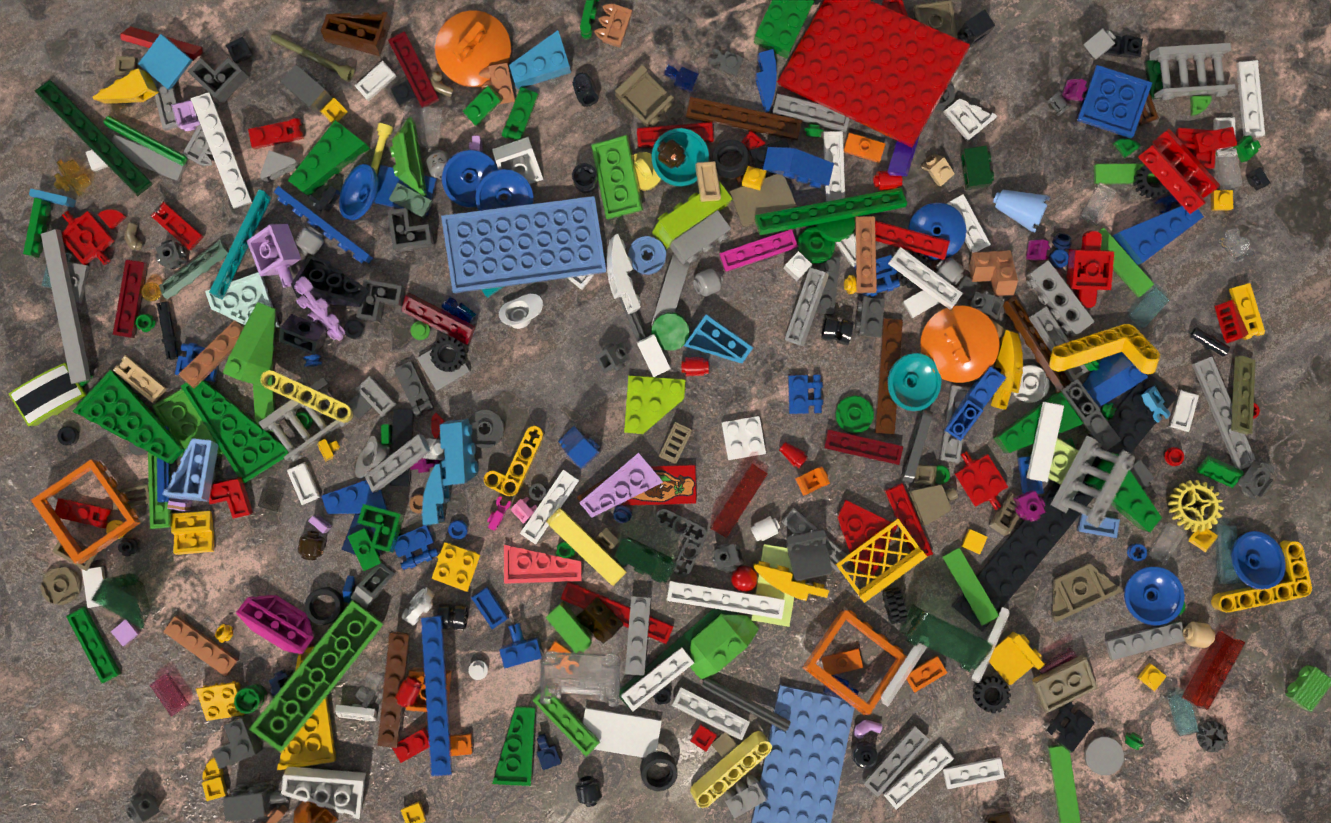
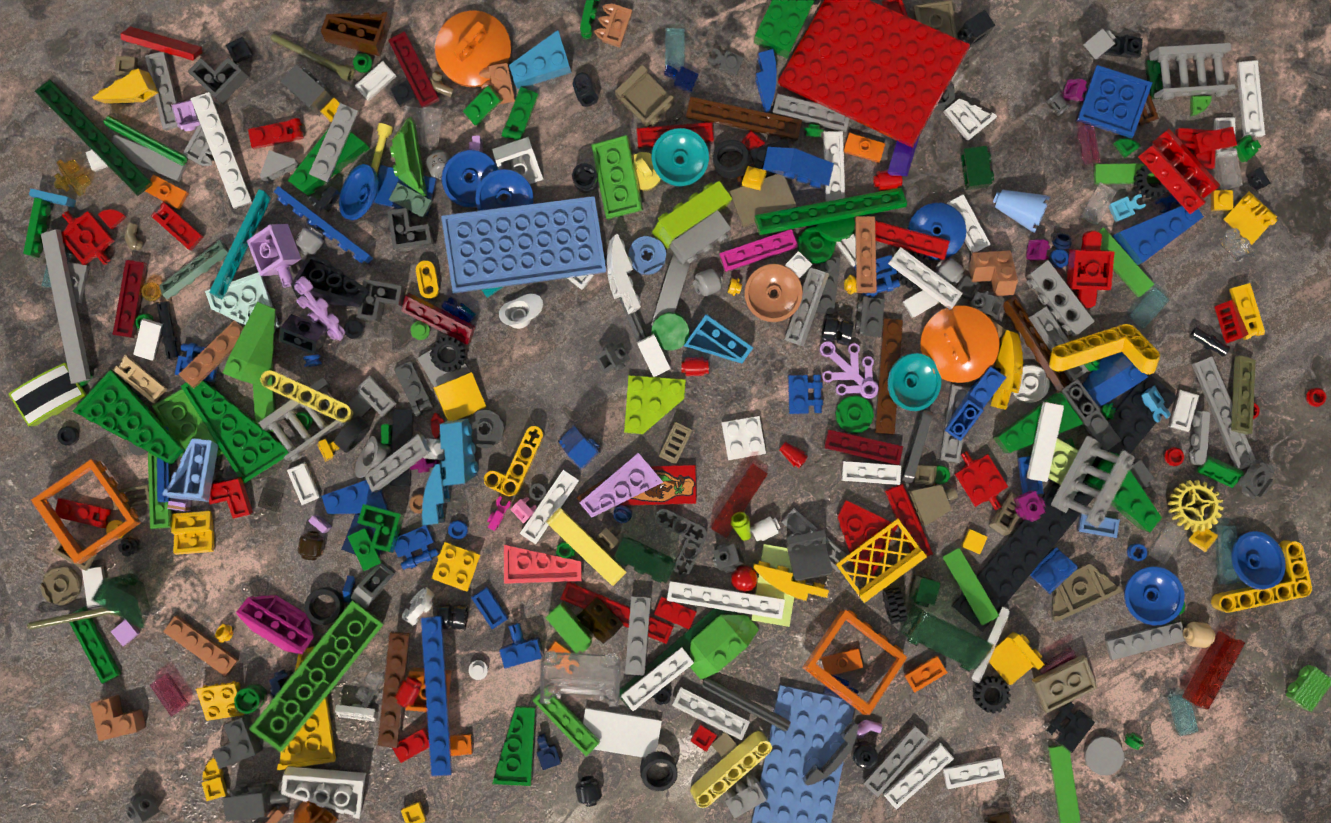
(69, 618): none -> olive piece
(111, 720): none -> nougat brick
(148, 339): none -> white tile
(165, 61): dark azure tile -> none
(167, 192): none -> orange plate
(177, 254): dark grey brick -> none
(334, 142): none -> light grey plate
(352, 434): none -> black tyre
(362, 68): none -> green plate
(427, 280): none -> yellow plate
(460, 397): none -> yellow slope
(671, 154): dark brown head -> none
(674, 47): none -> clear light blue tile
(675, 612): none -> red plate
(707, 181): tan tile -> none
(734, 286): none -> yellow plate
(741, 524): none -> lime cone
(759, 297): none -> nougat dish
(812, 480): orange bracket -> none
(816, 774): none -> dark grey slope
(850, 372): none -> lavender plant
(871, 473): none -> white plate
(902, 674): white tile -> none
(924, 591): none -> dark green brick
(938, 169): tan bracket -> none
(1053, 570): none -> blue plate
(1088, 141): none -> clear pink plate
(1124, 207): none -> medium azure plate
(1151, 677): yellow plate -> none
(1199, 438): none -> light grey hinge
(1208, 729): dark grey gear -> none
(1250, 217): none -> yellow hinge
(1321, 397): none -> red plate

